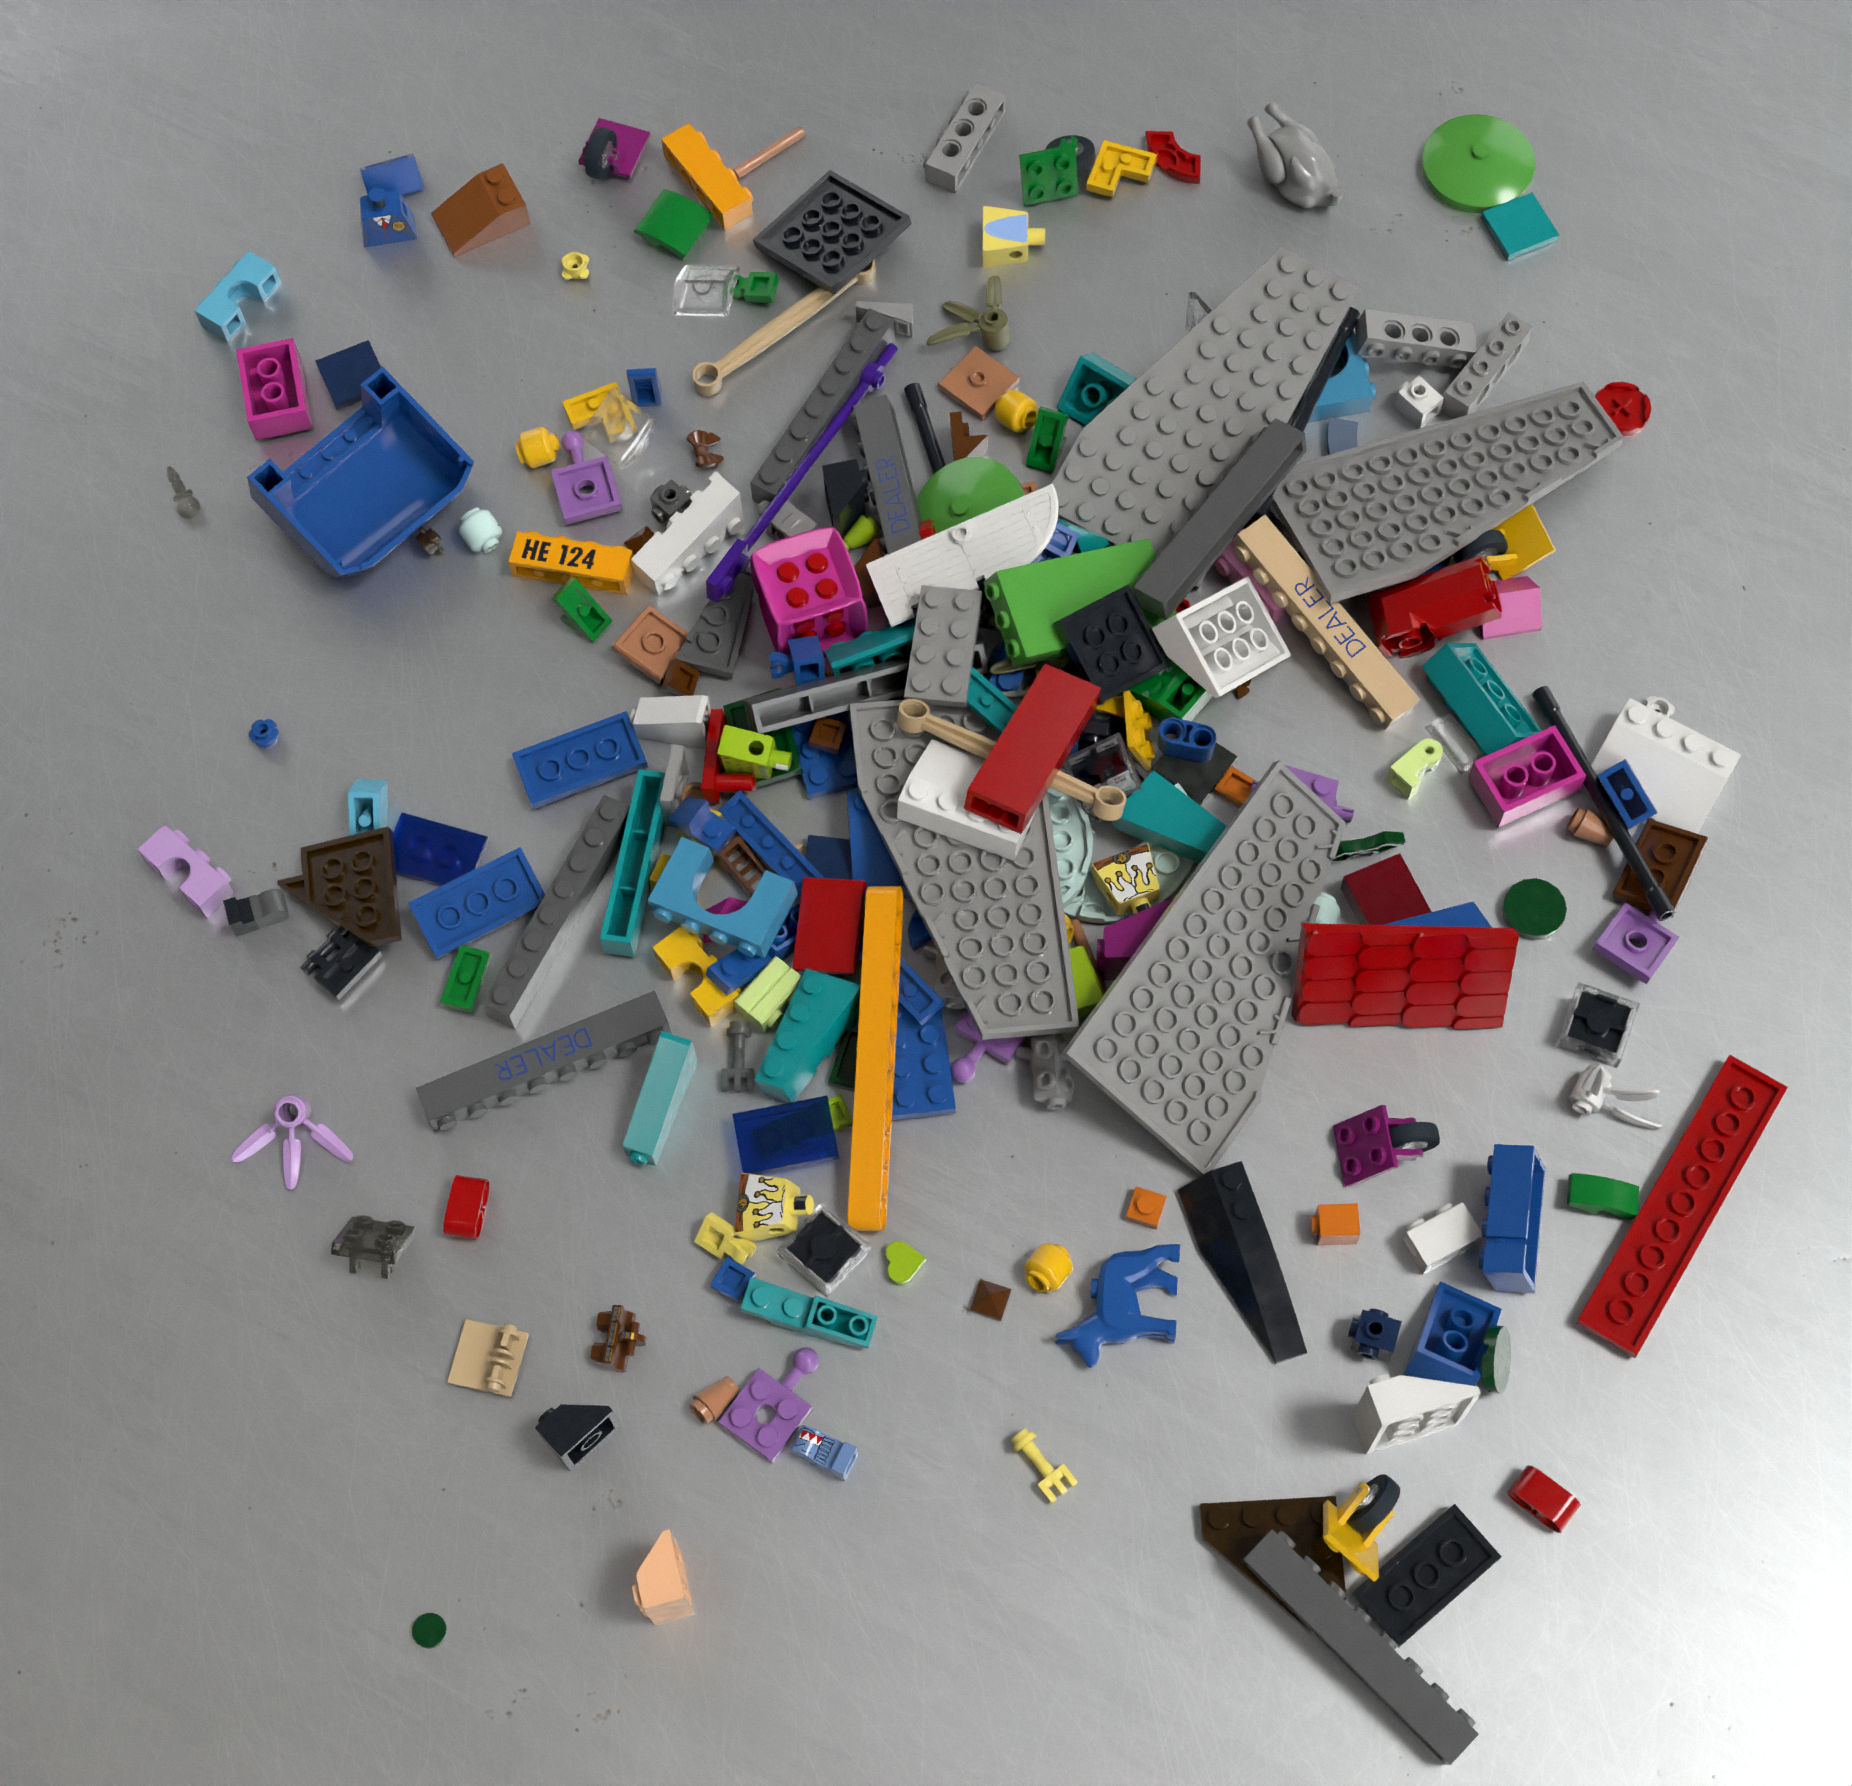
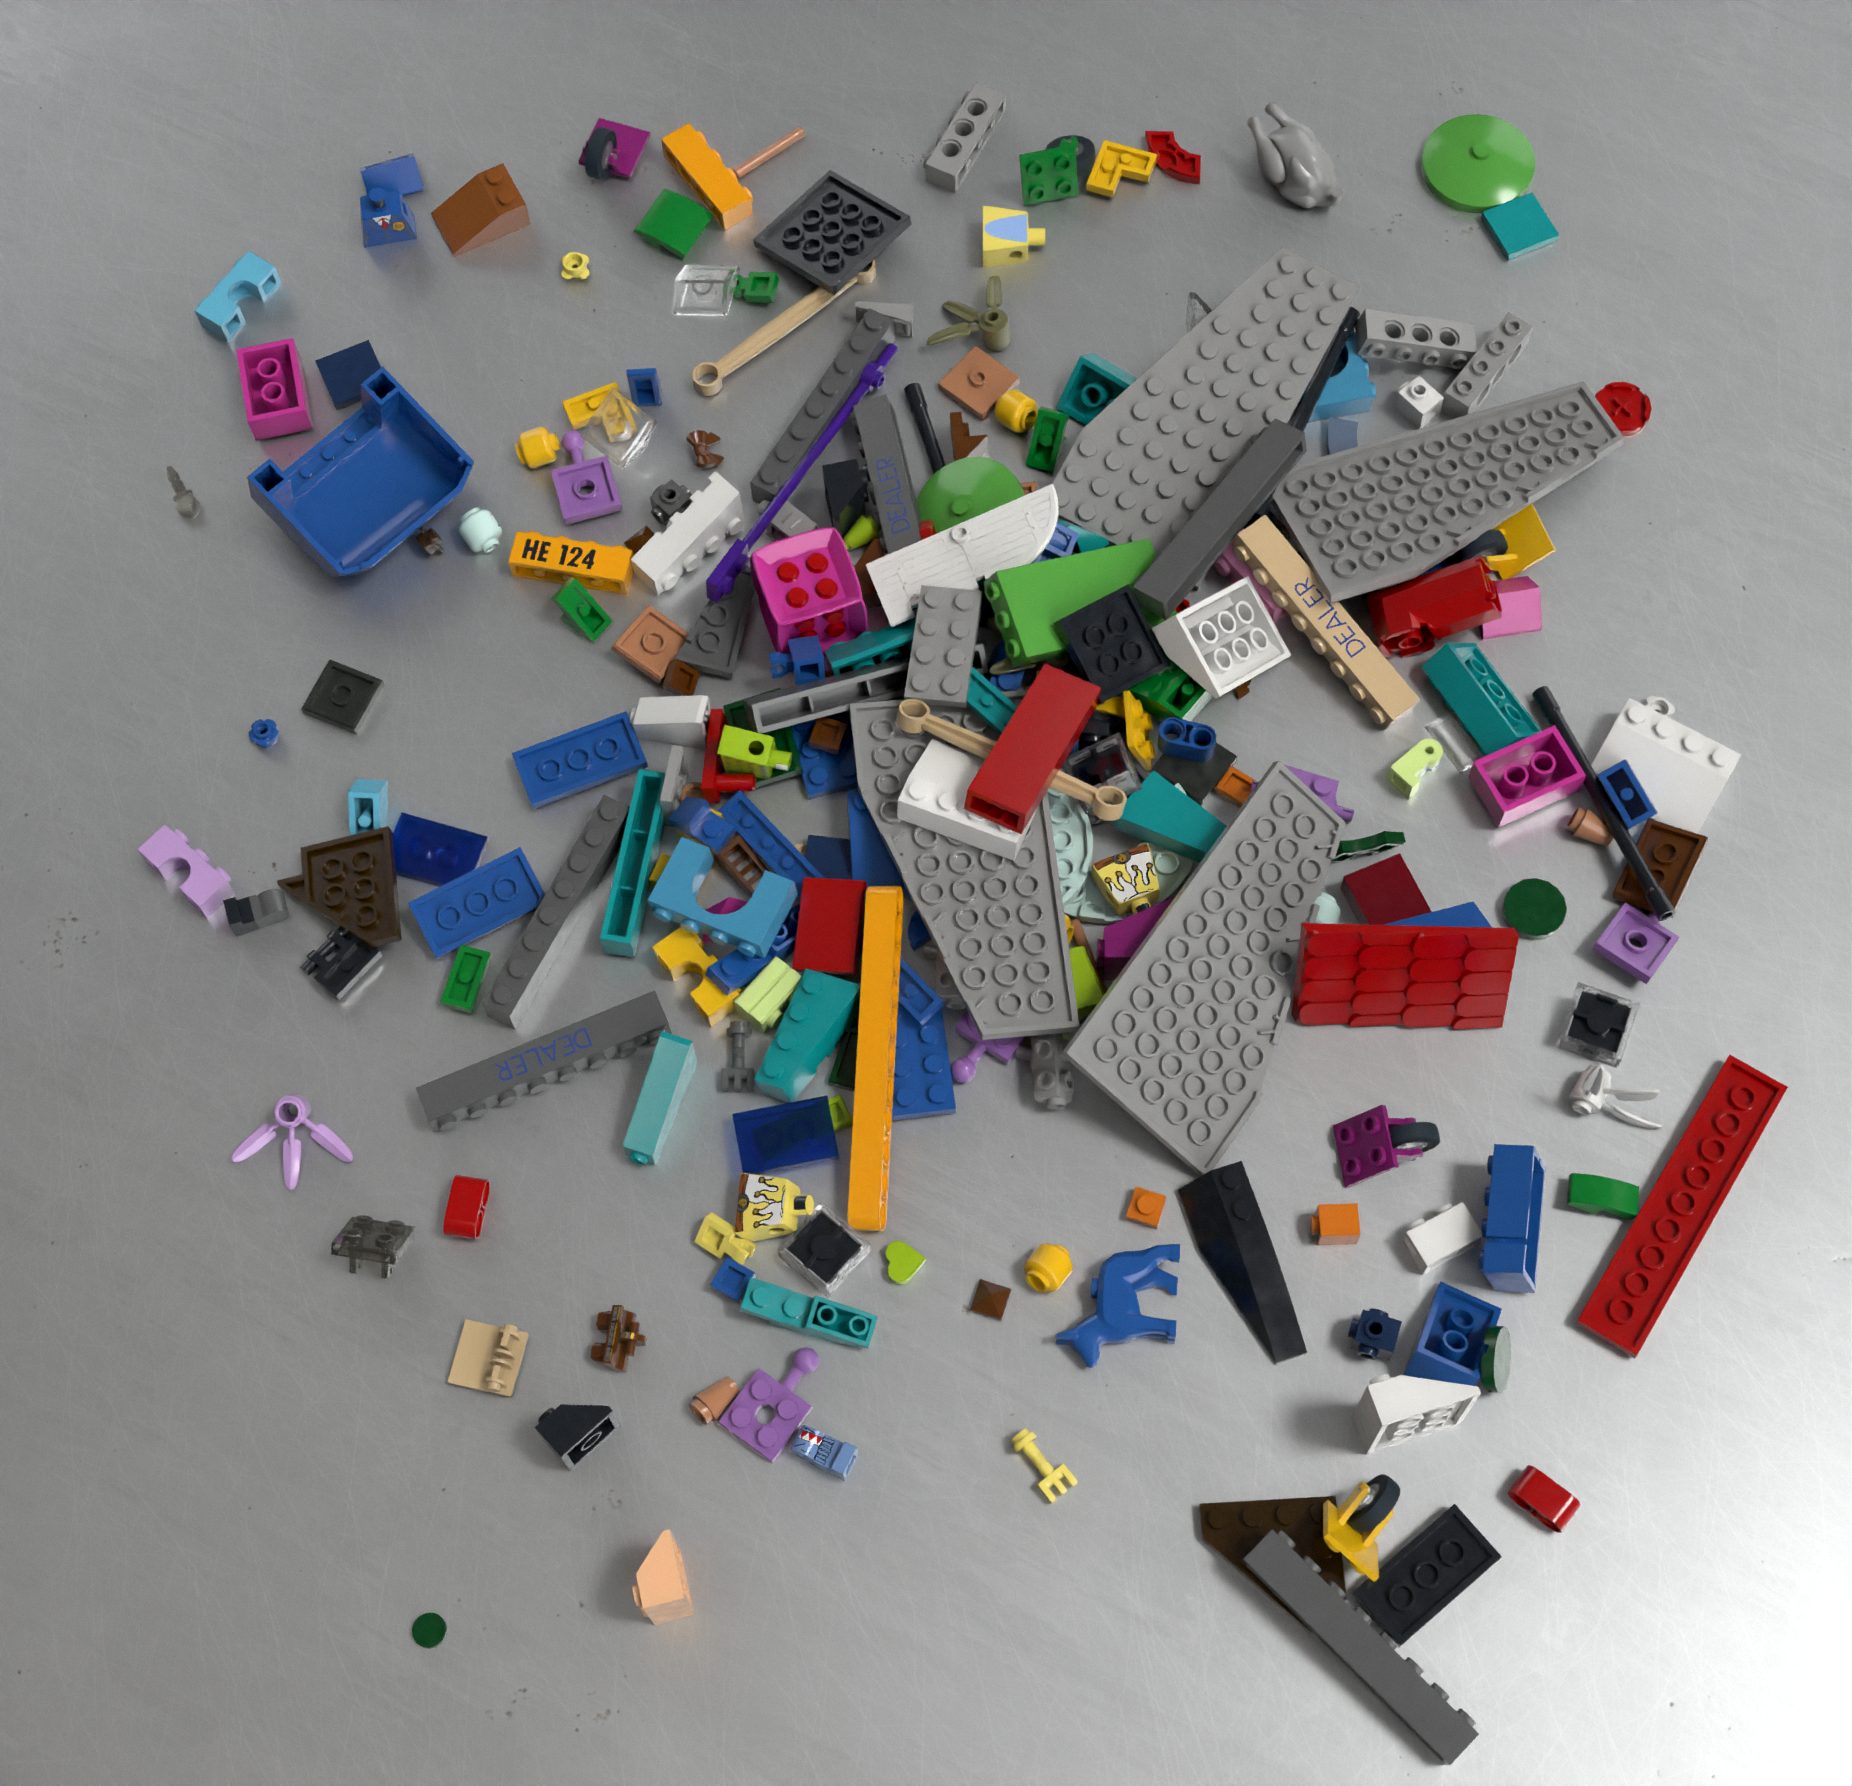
(342, 696): none -> pearl dark grey tile

